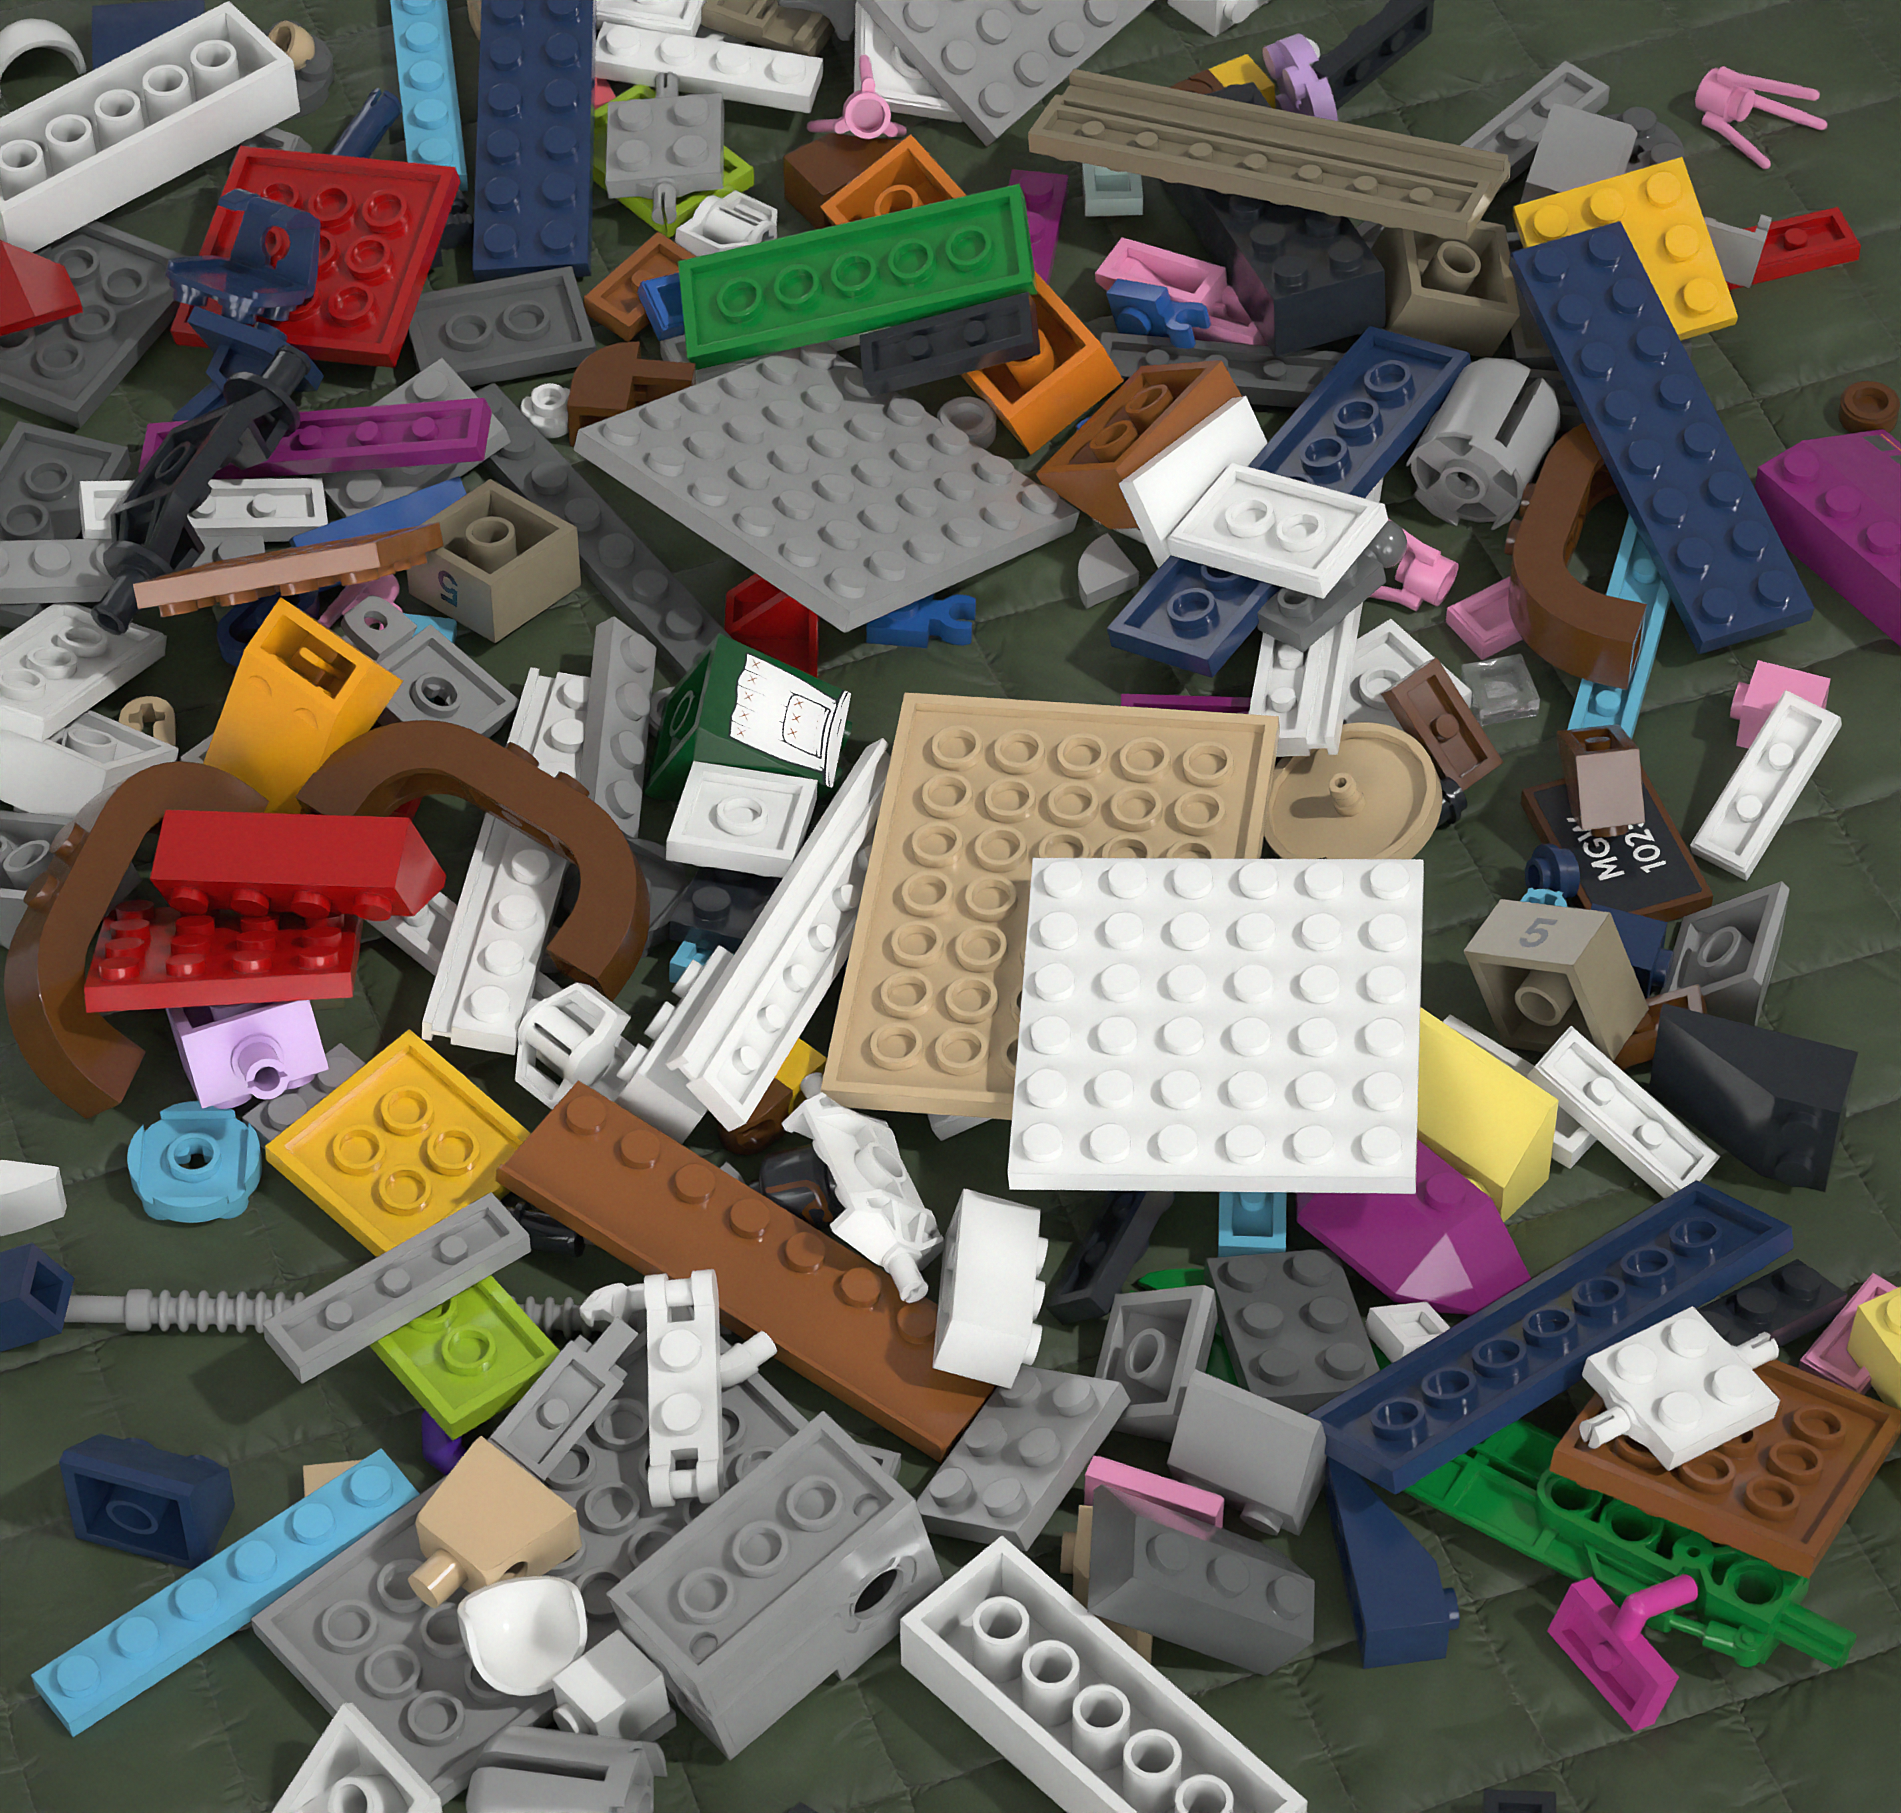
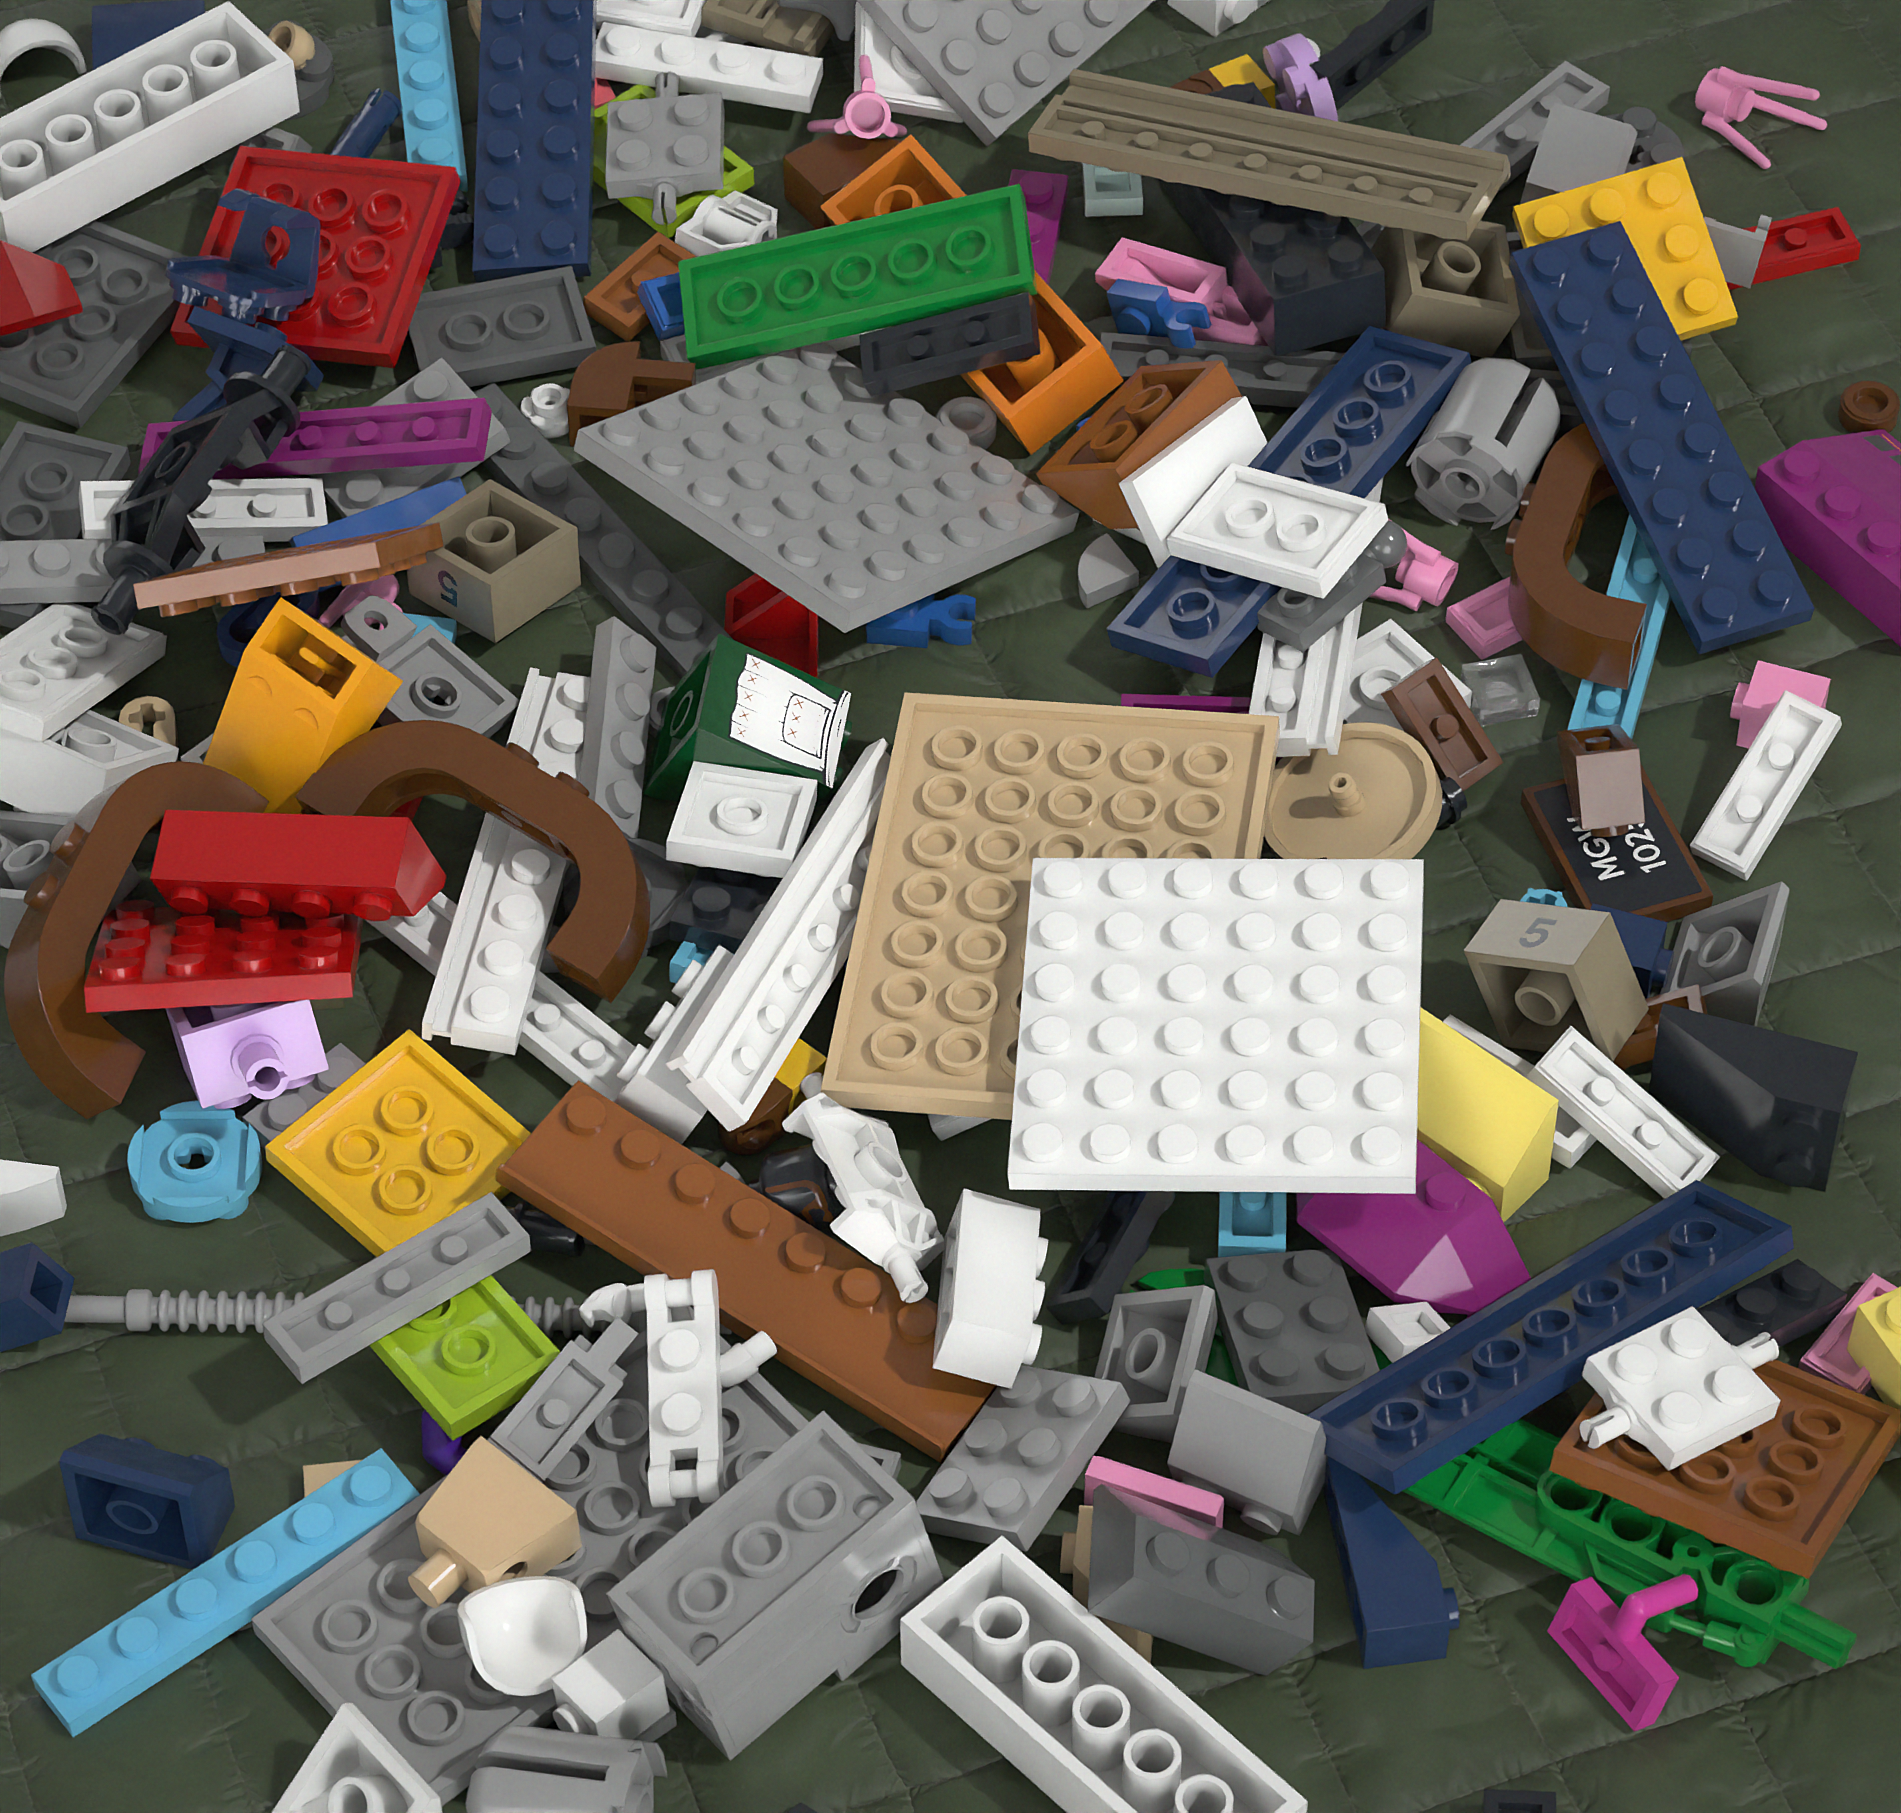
(567, 1043): white piece -> none
(1553, 870): dark blue plate -> none

